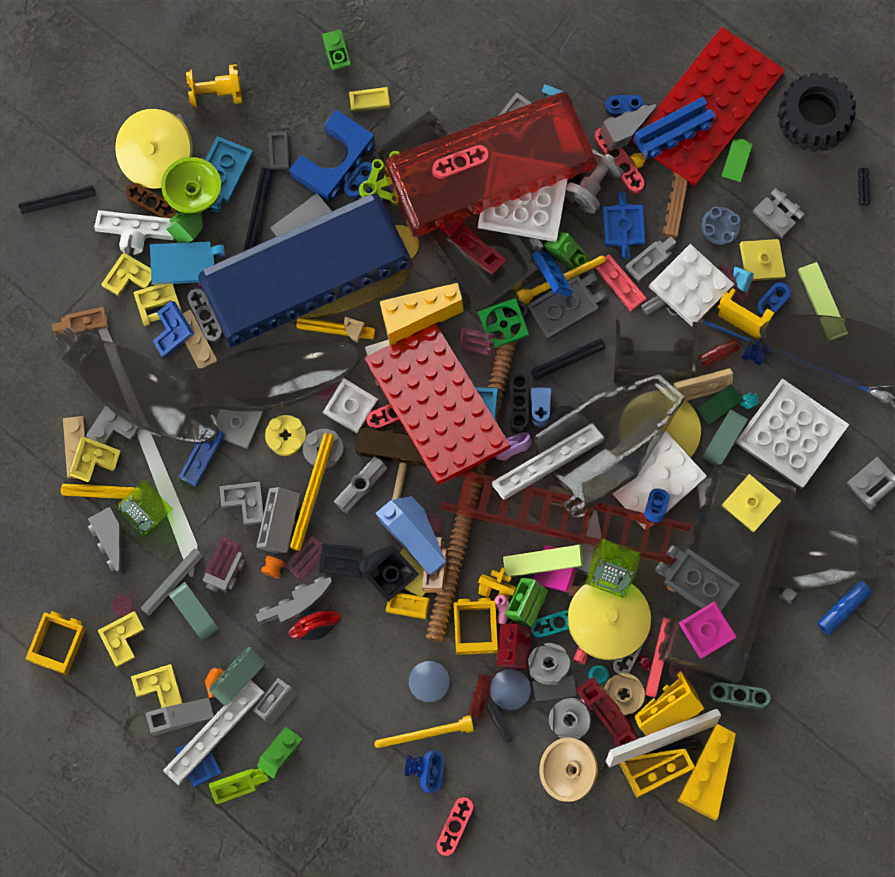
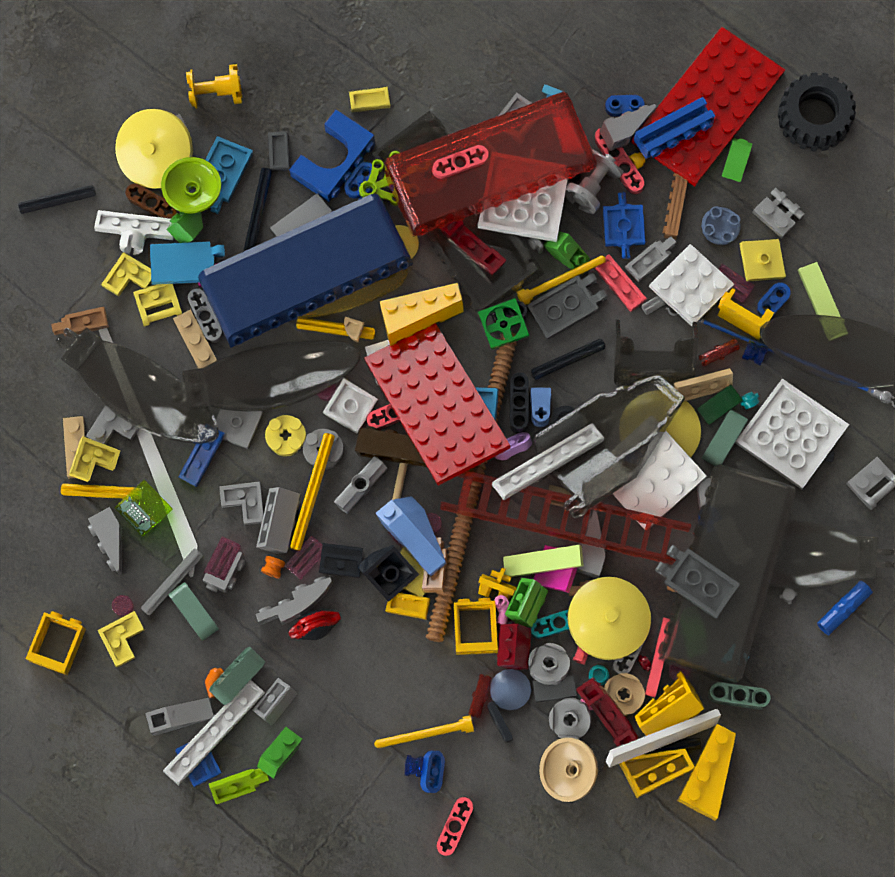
(158, 680): light yellow plate -> none
(176, 330): blue plate -> none
(336, 50): bright green slope -> none
(429, 681): sand blue dish -> none
(488, 344): clear pink tile -> none
(552, 273): blue tile -> none
(613, 568): clear neon green slope -> none
(657, 505): blue plate -> none
(707, 630): dark pink tile -> none
(743, 278): medium azure tile -> none
(751, 503): light yellow plate -> none
(863, 186): black axle -> none

